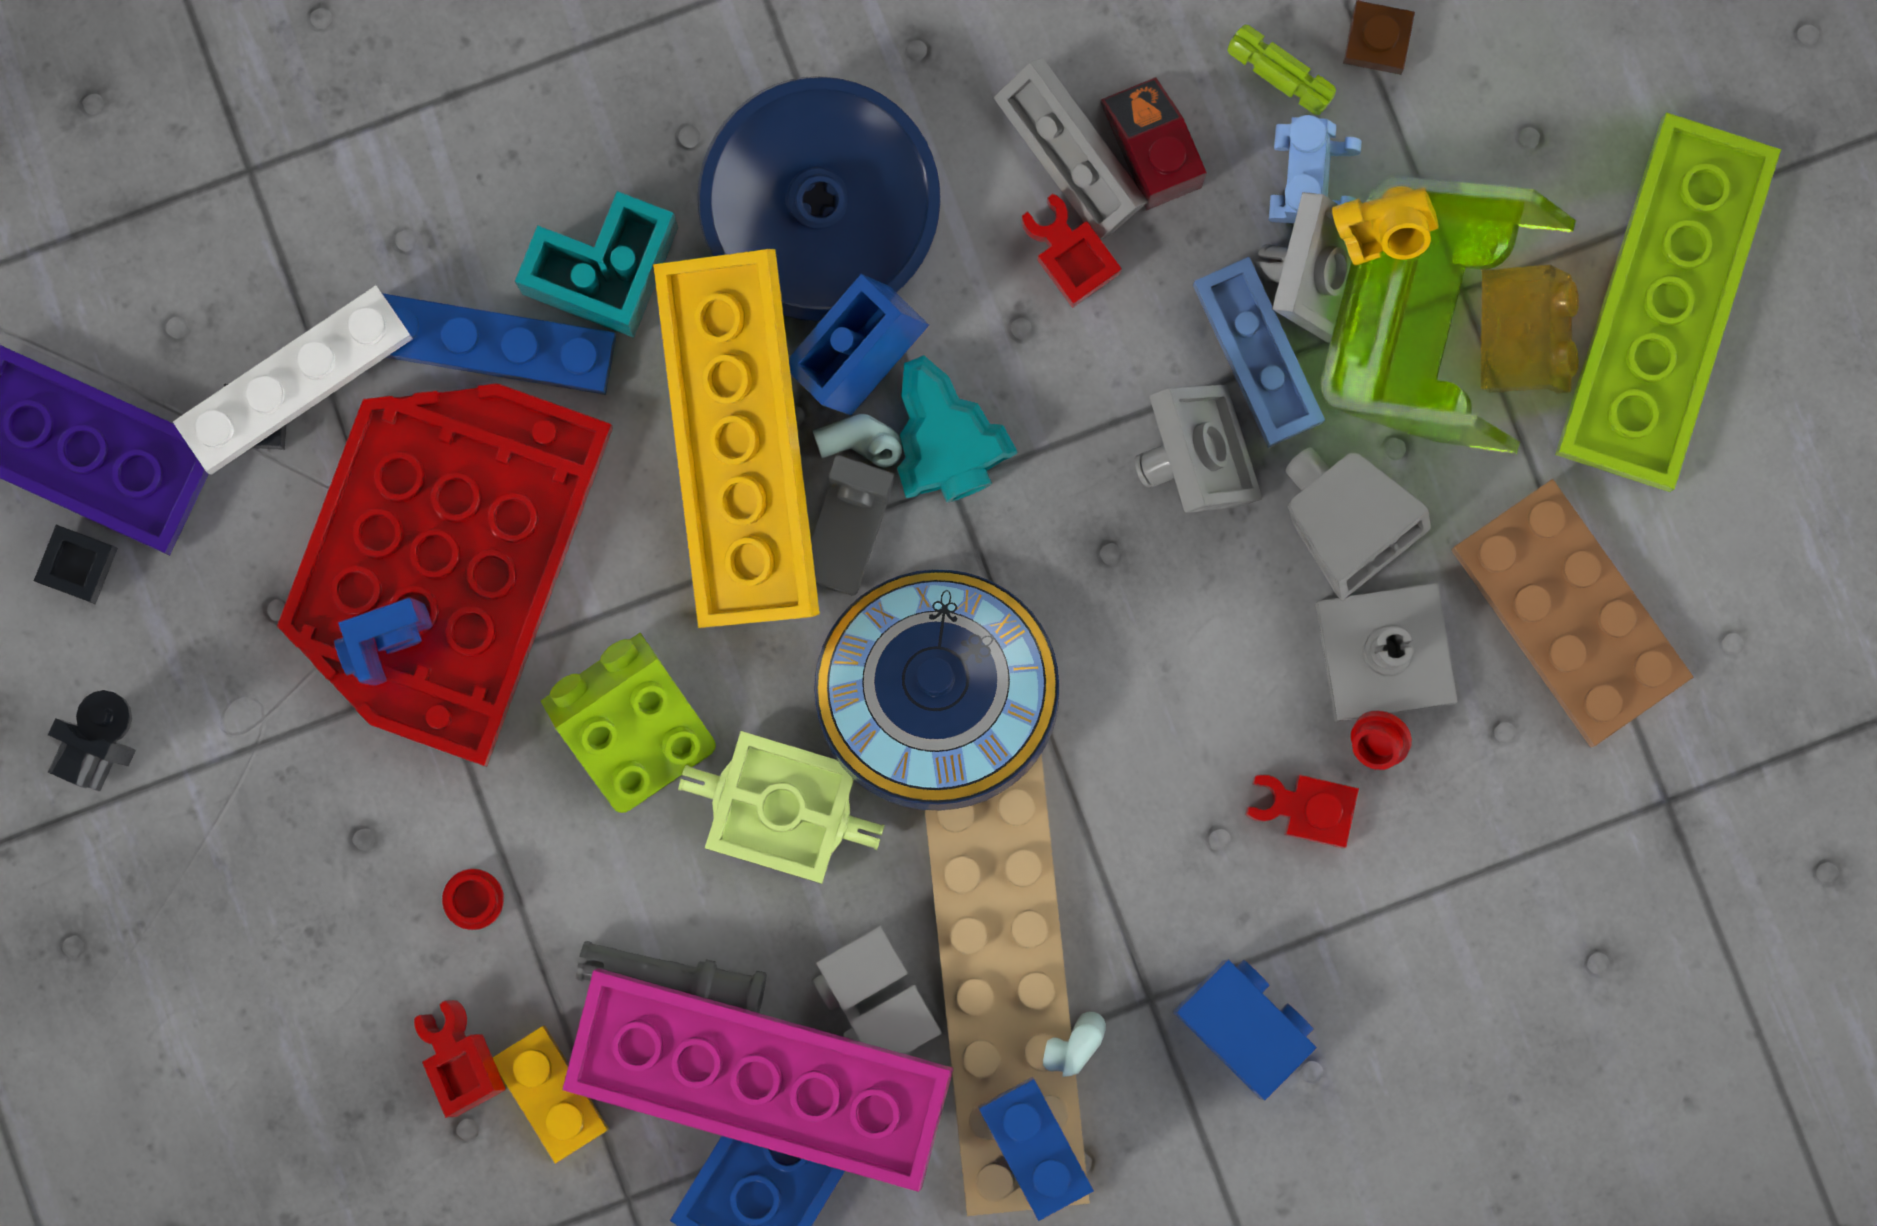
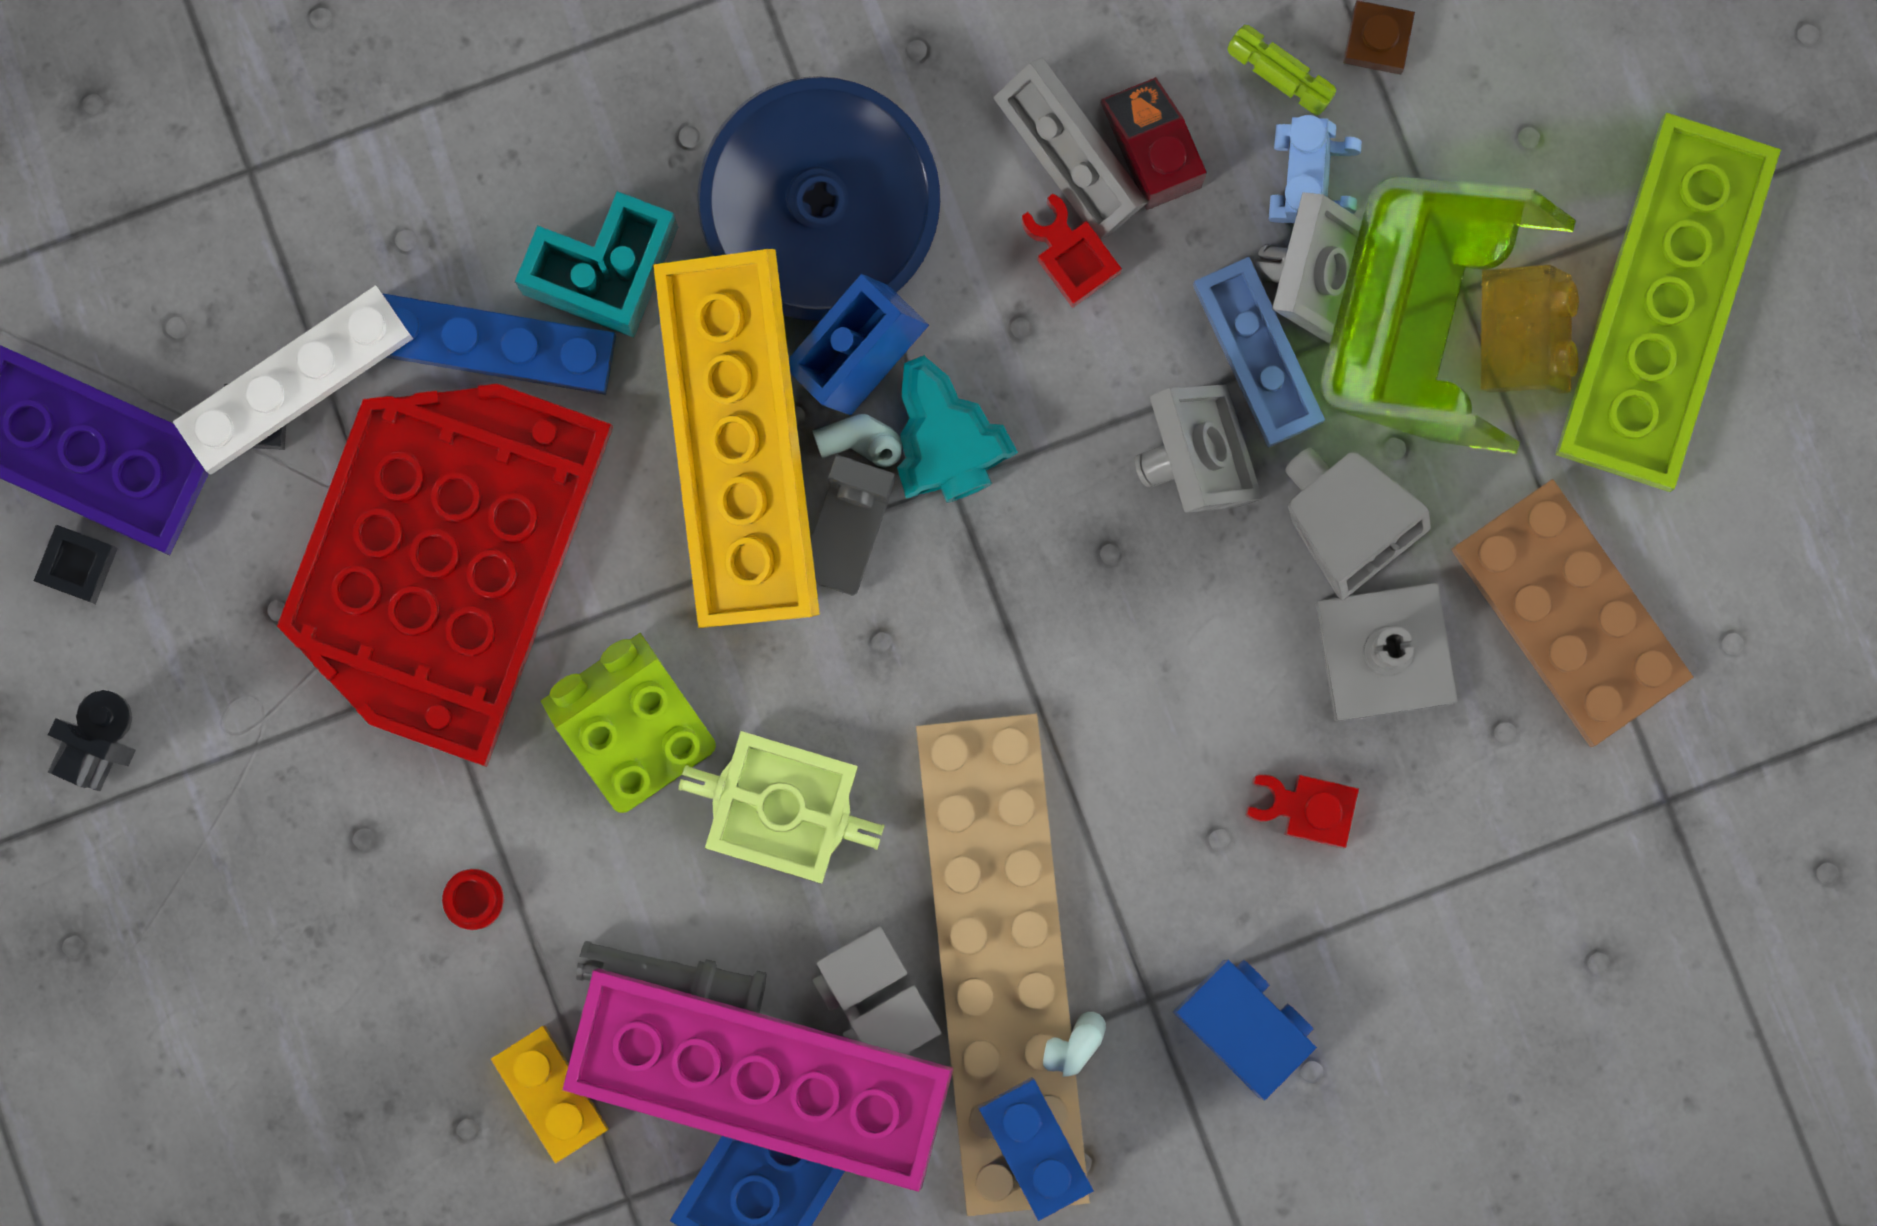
(386, 628): blue bracket -> none
(463, 1066): red plate -> none
(937, 689): dish -> none
(1380, 740): red plate -> none
(1392, 224): yellow plate -> none

